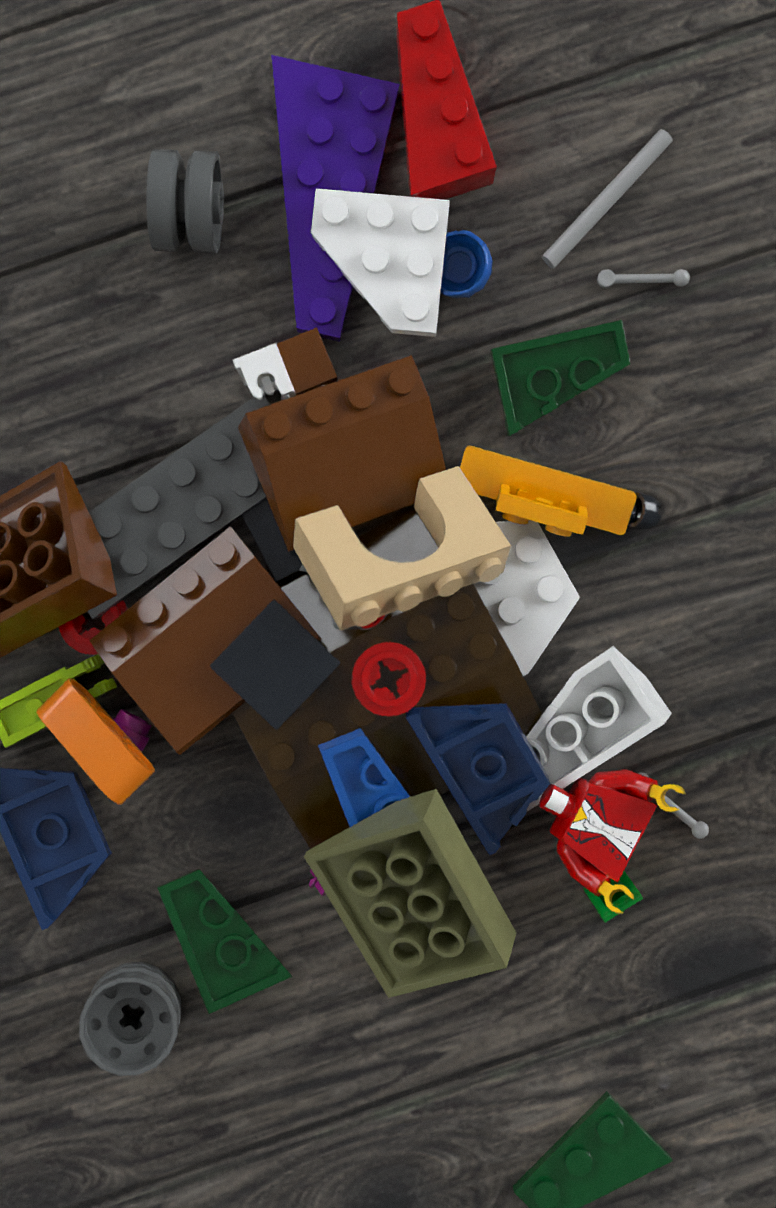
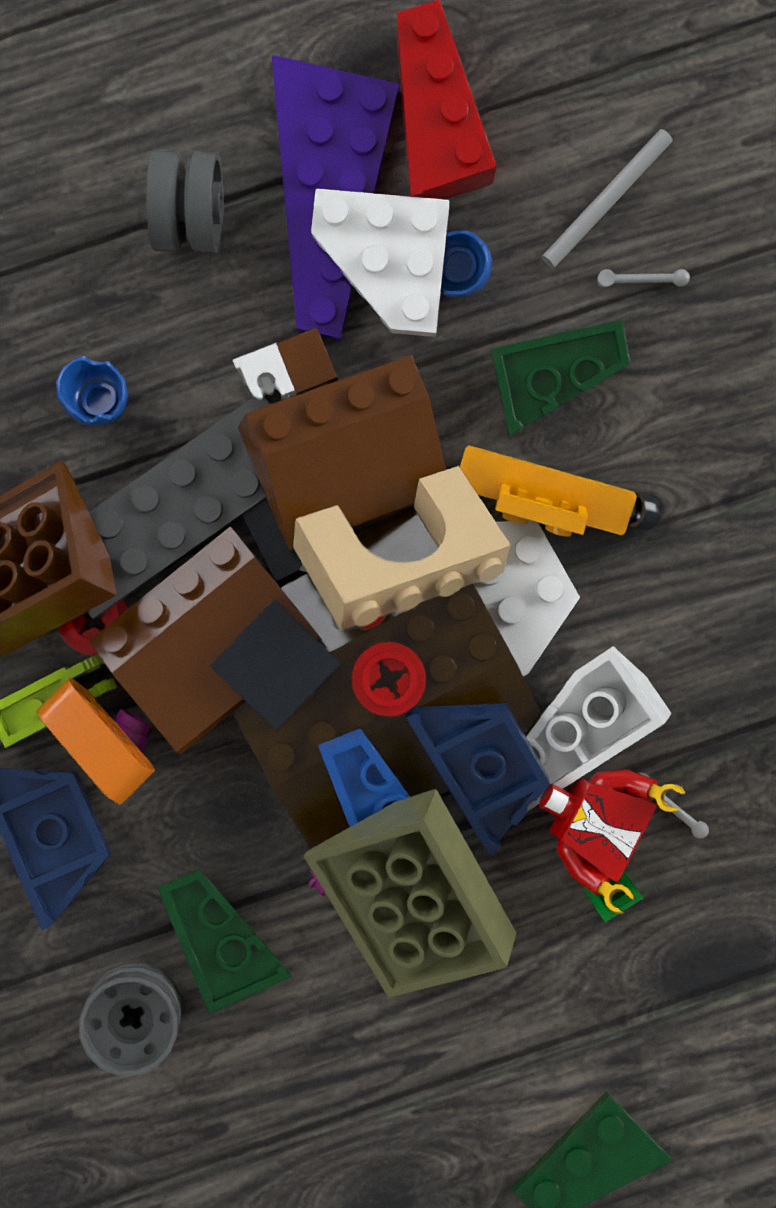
(92, 392): none -> blue hair

